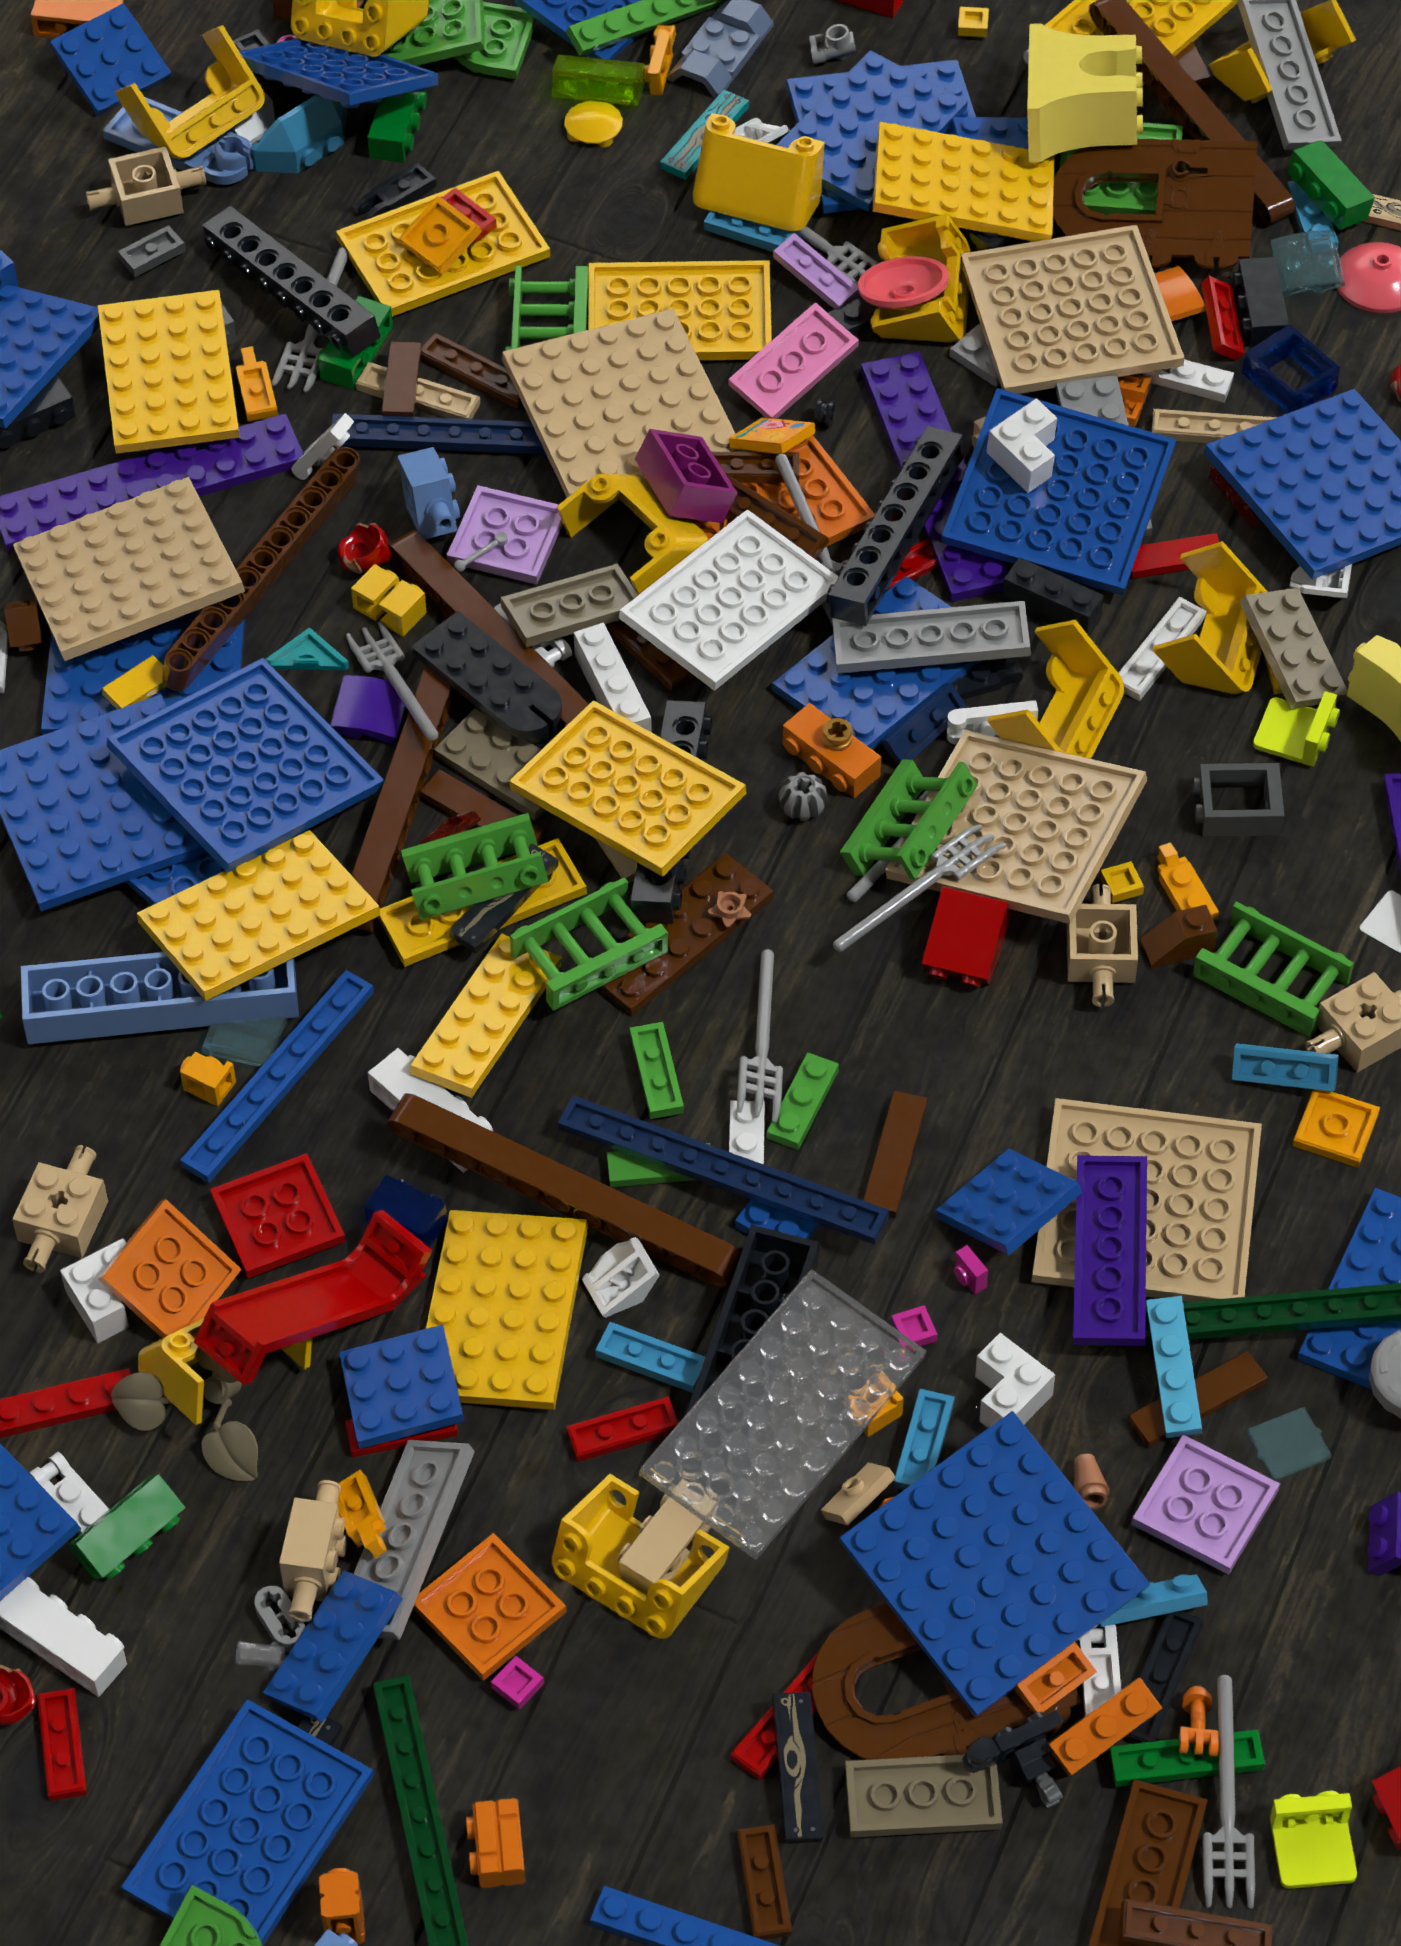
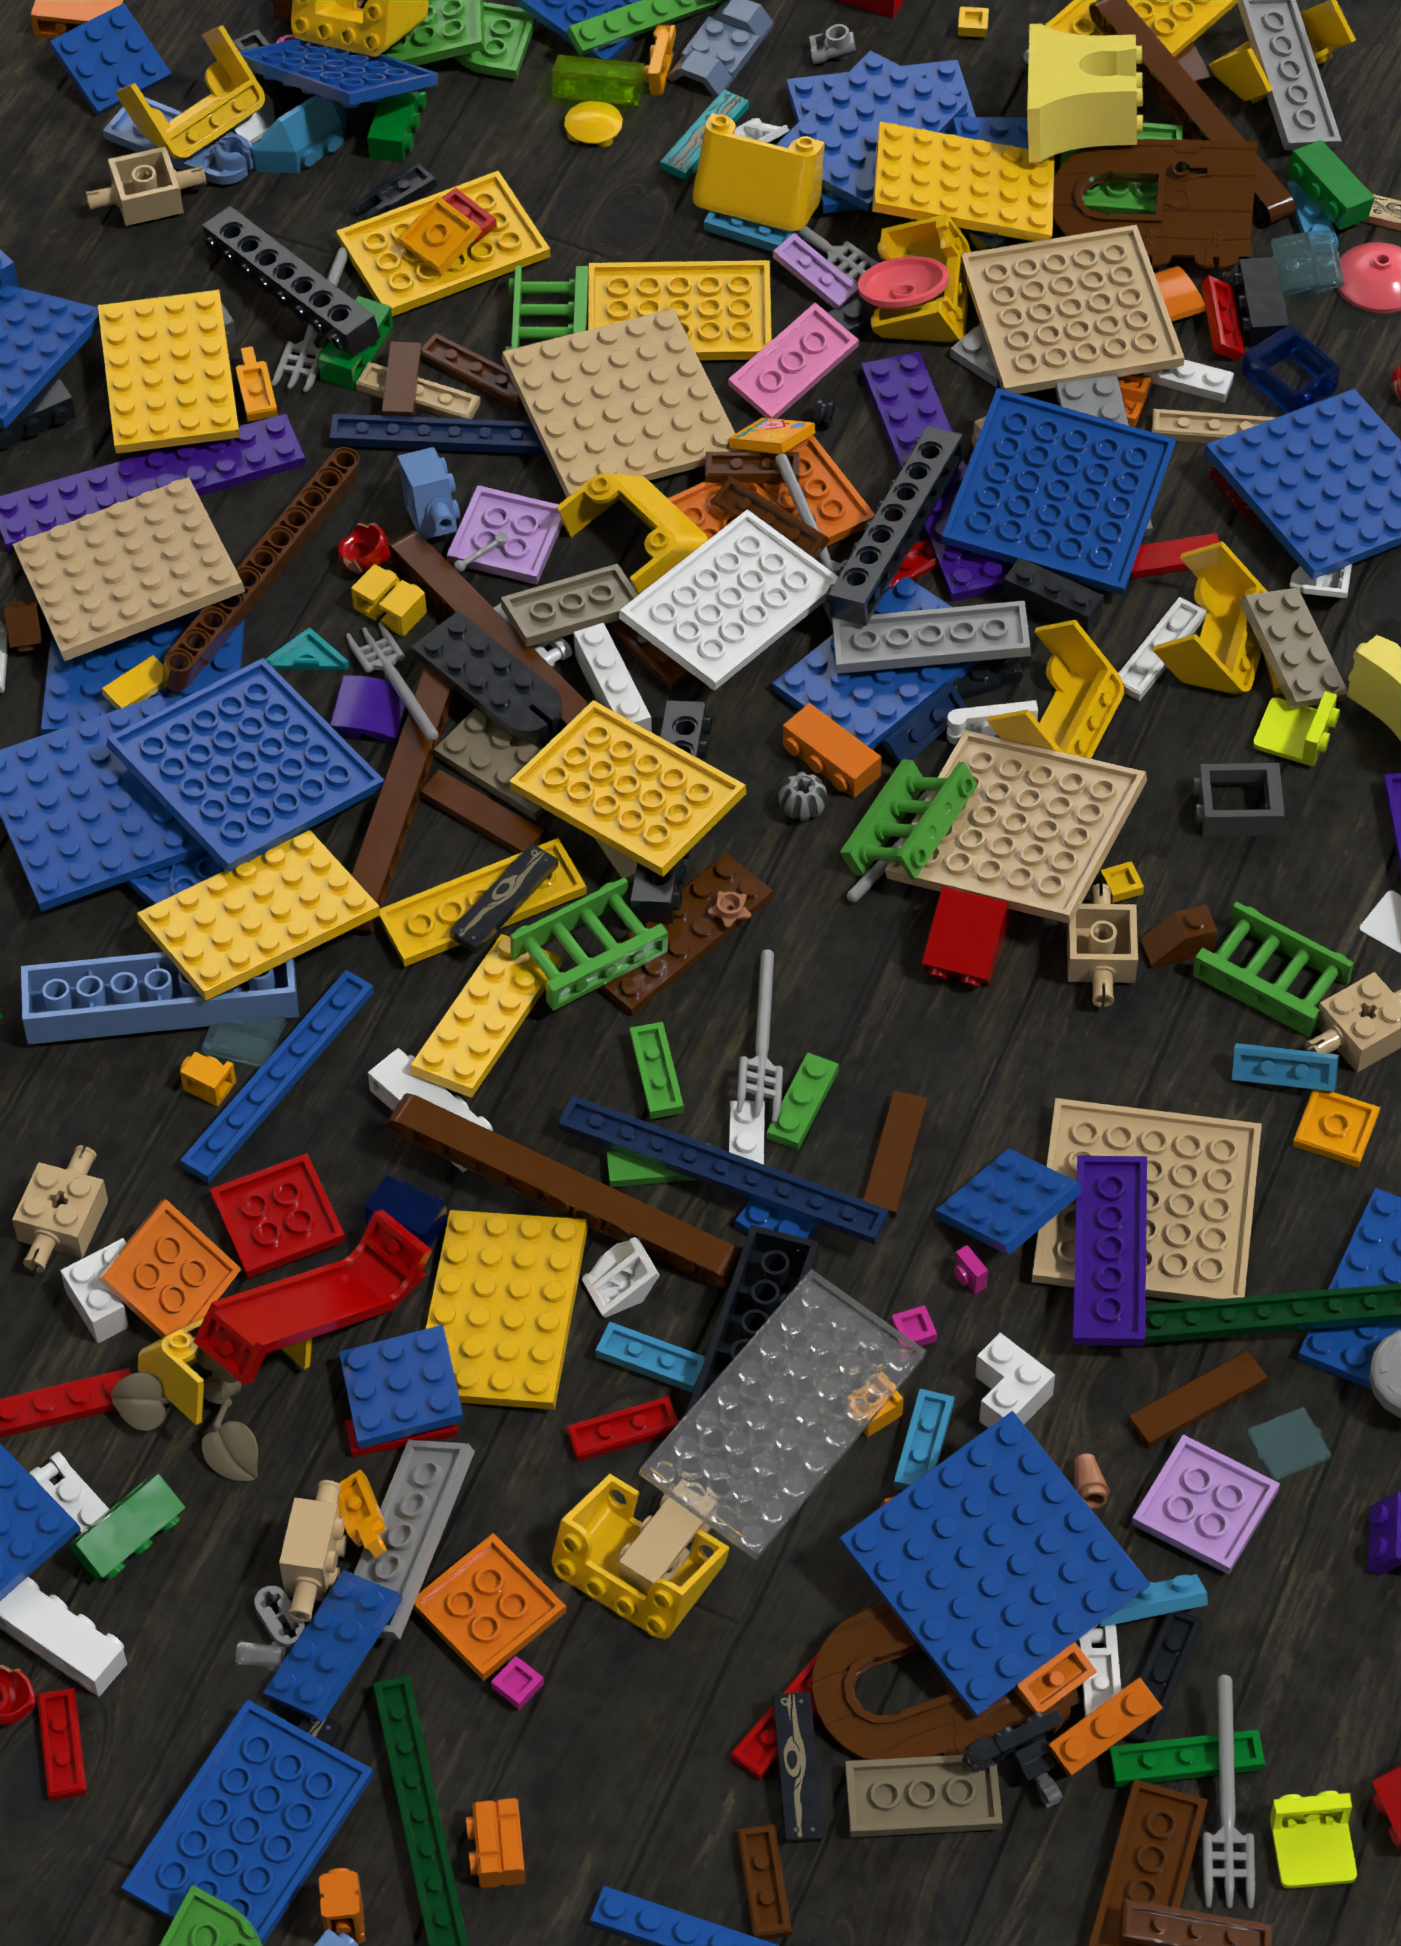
(151, 251): dark grey plate -> none
(323, 447): white plate -> none
(453, 825): clear red tile -> none
(468, 849): bright green fence -> none
(685, 476): magenta brick -> none
(837, 743): pearl gold bush -> none
(857, 1493): tan plate -> none
(944, 867): light grey piece -> none
(1021, 445): white brick -> none
(1174, 1366): medium azure plate -> none
(1182, 881): light orange hinge -> none
(1197, 1703): orange hinge -> none

